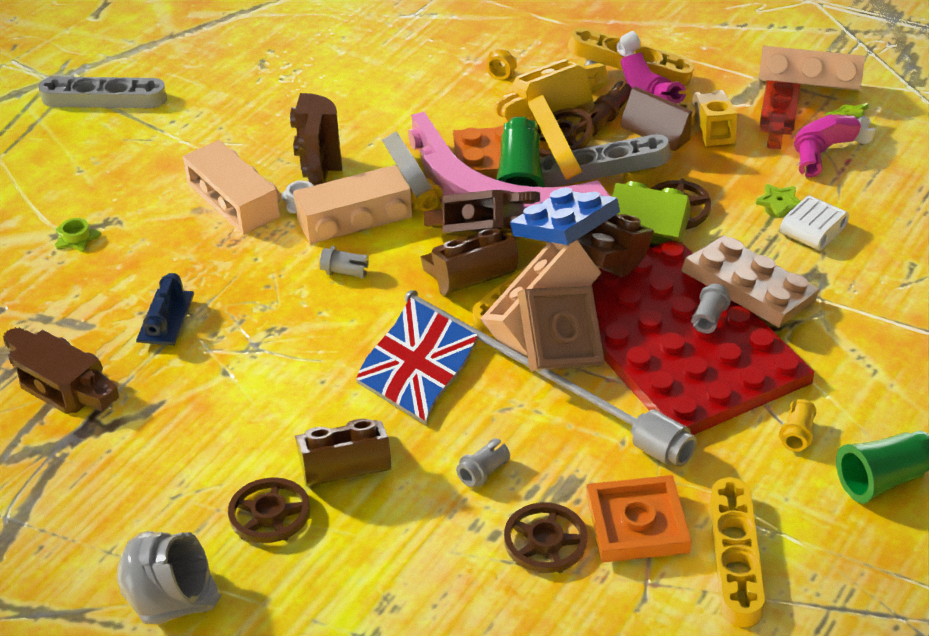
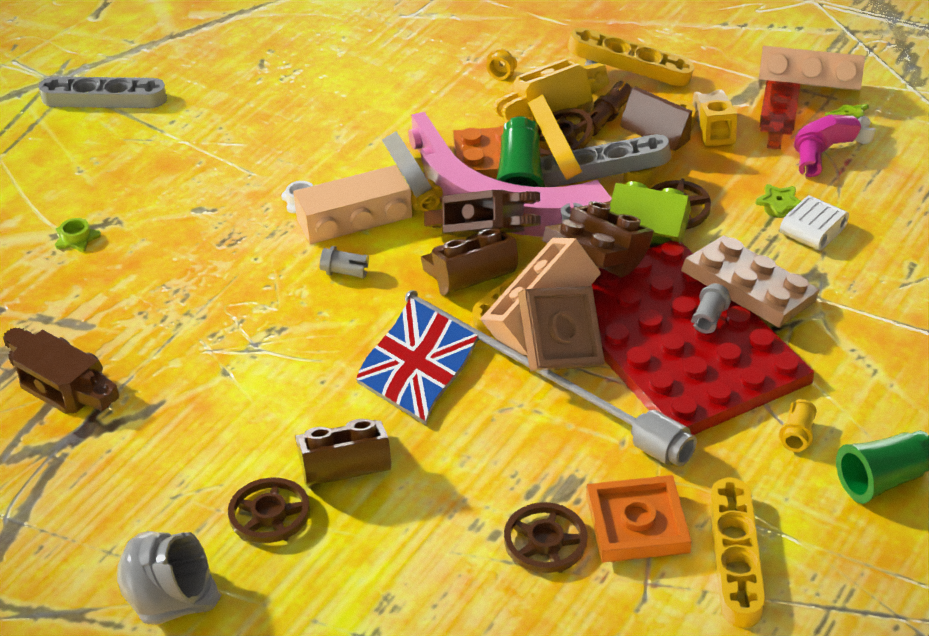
(166, 312): dark blue hinge -> none
(232, 186): light nougat brick -> none
(316, 136): reddish brown brick -> none
(476, 467): light grey pin -> none
(565, 216): blue plate -> none
(639, 75): dark pink arm -> none

